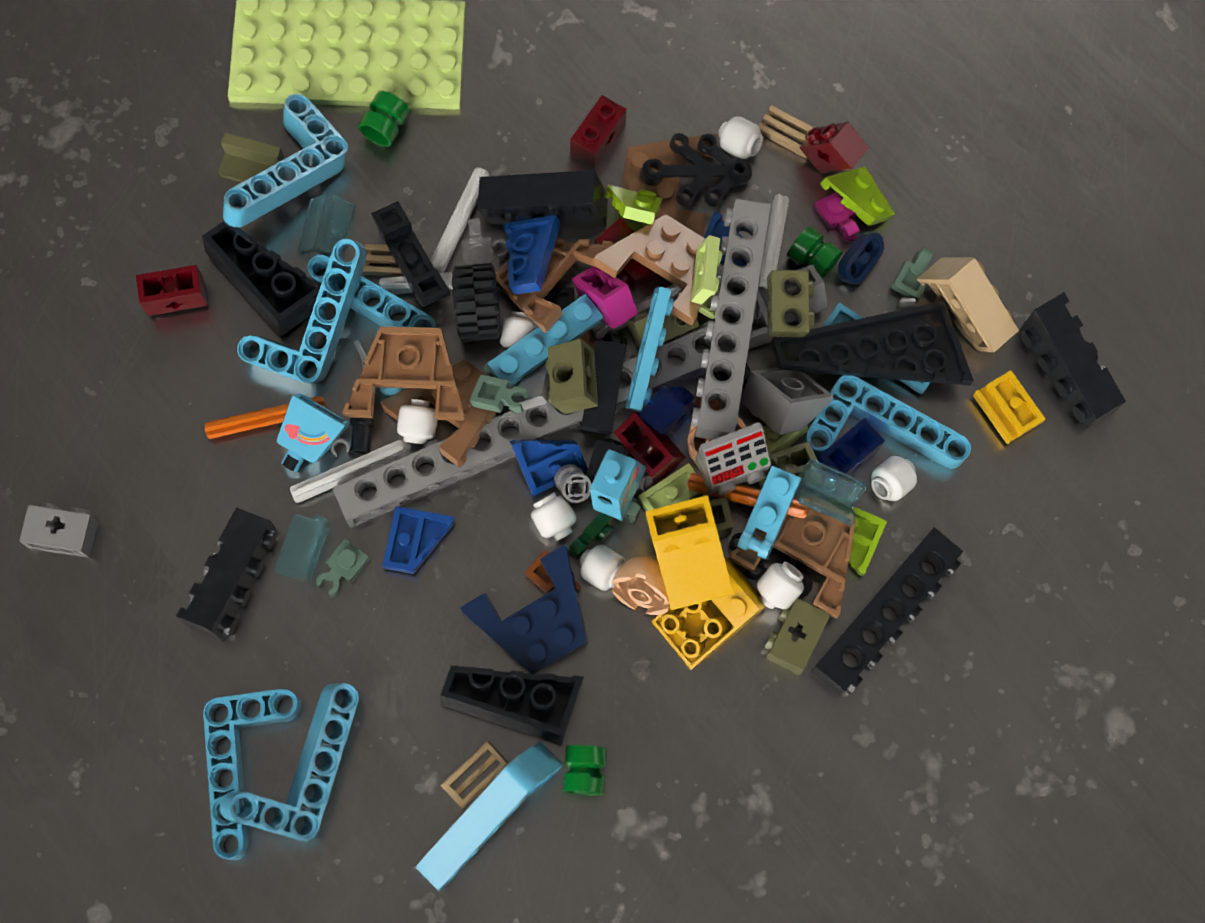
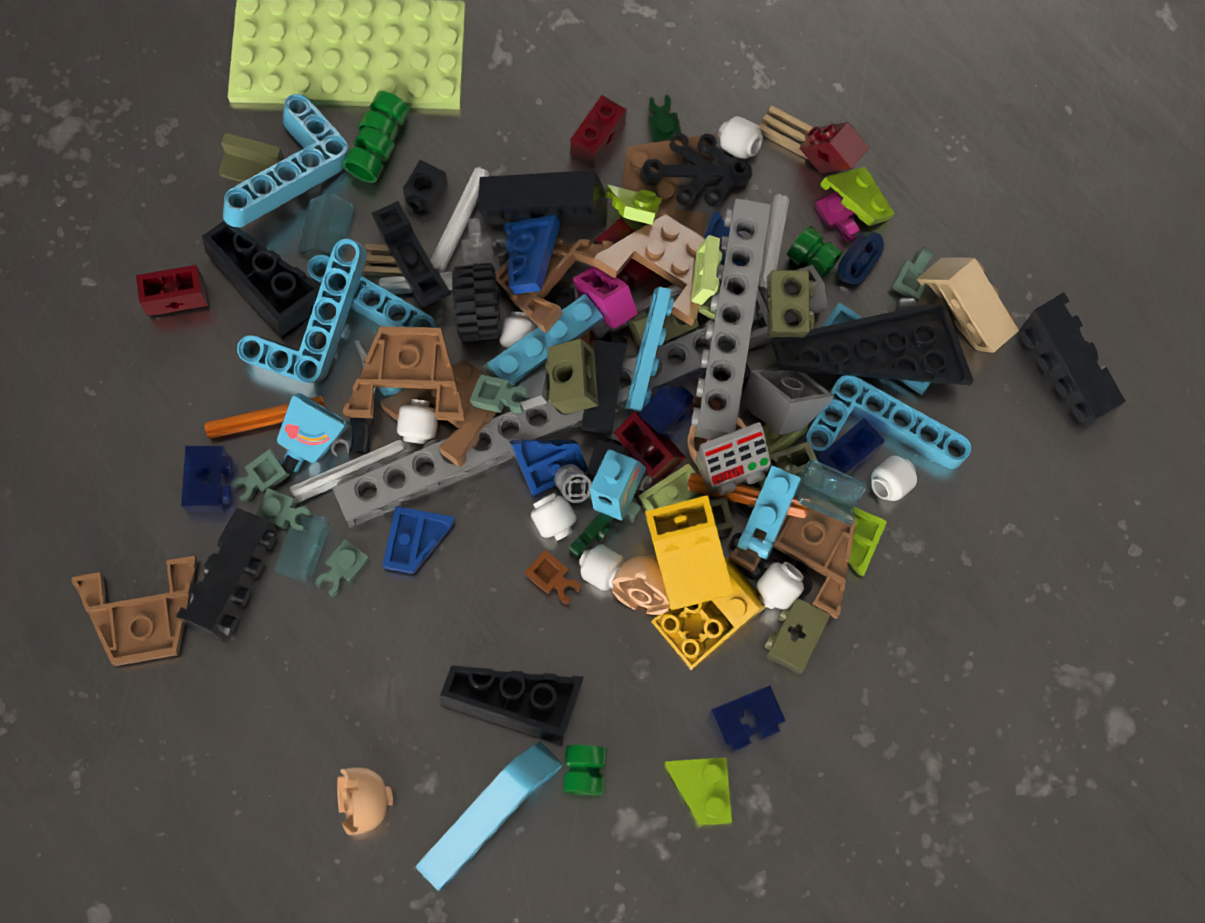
(74, 539): light grey brick -> none
(140, 626): none -> medium nougat wing
(198, 465): none -> clear blue brick
(232, 759): medium azure beam -> none
(263, 473): none -> sand green plate
(282, 509): none -> sand green plate
(306, 773): medium azure beam -> none
(363, 799): none -> light nougat cylinder
(368, 154): none -> green wheel
(425, 175): none -> black brick
(446, 785): tan tile -> none
(542, 629): dark blue wing -> none
(662, 124): none -> dark green plate
(704, 788): none -> lime wing
(759, 704): none -> clear blue brick
(933, 548): black brick -> none
(1009, 407): yellow plate -> none

